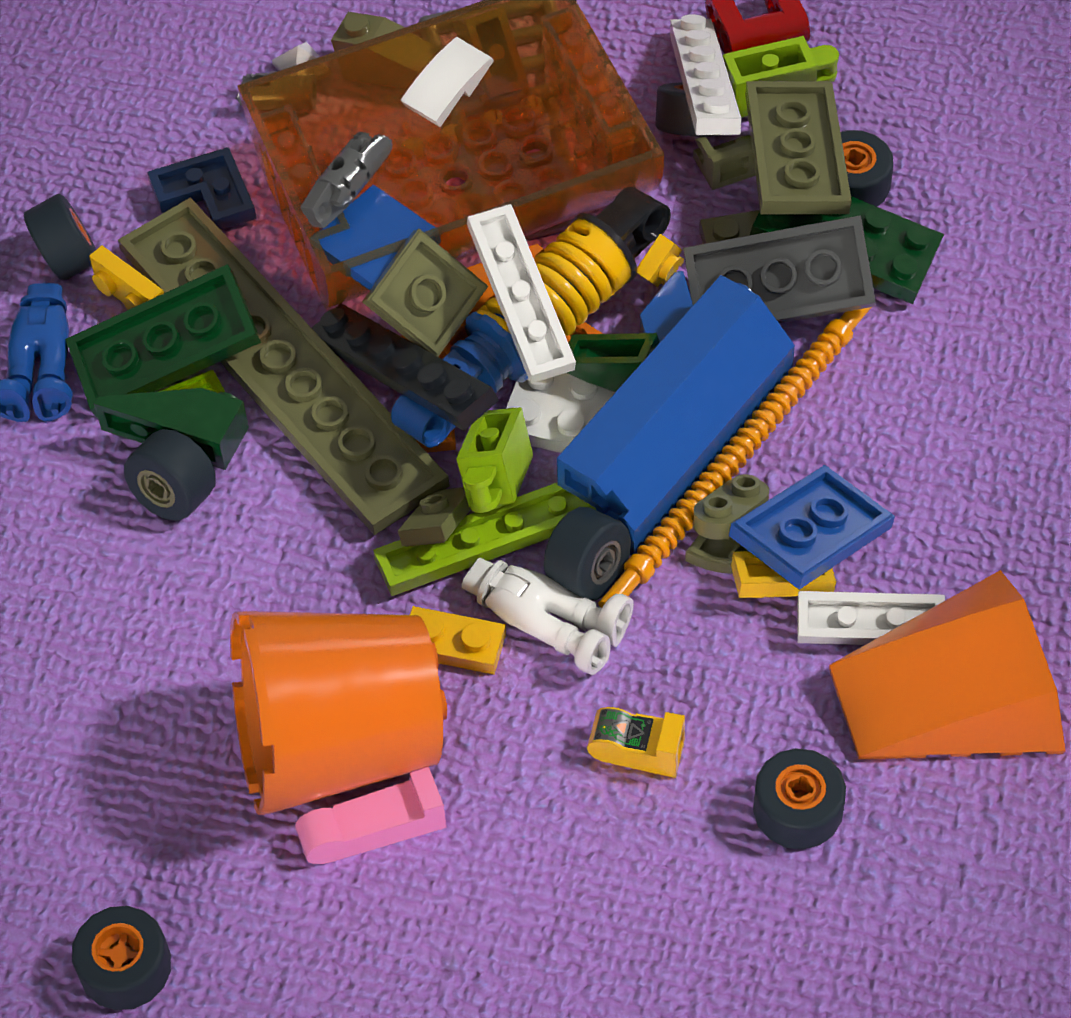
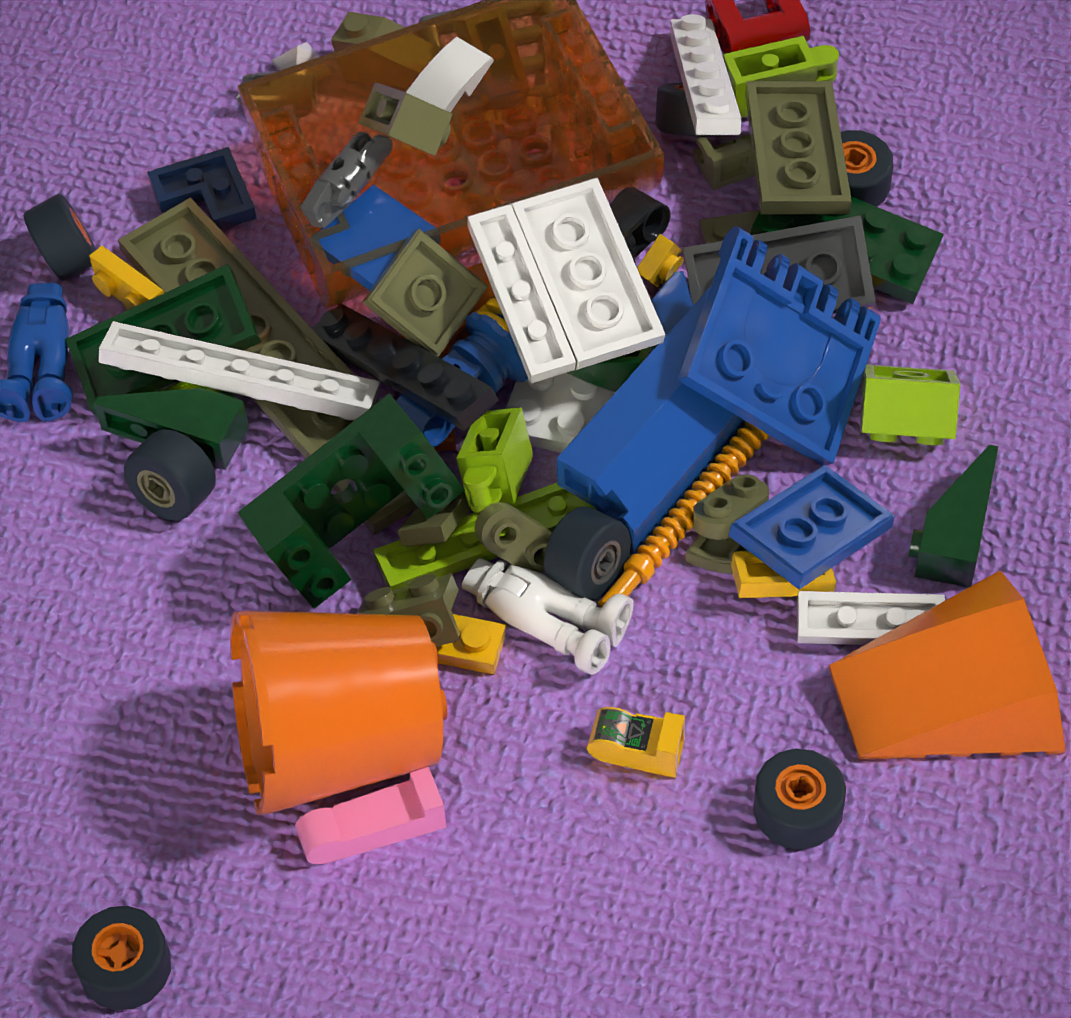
(238, 371): none -> white plate
(302, 520): none -> dark green plate
(406, 119): none -> olive slope
(426, 597): none -> olive bracket
(521, 539): none -> olive plate
(589, 273): none -> white plate
(776, 351): none -> blue hinge
(909, 403): none -> lime slope
(954, 526): none -> dark green slope

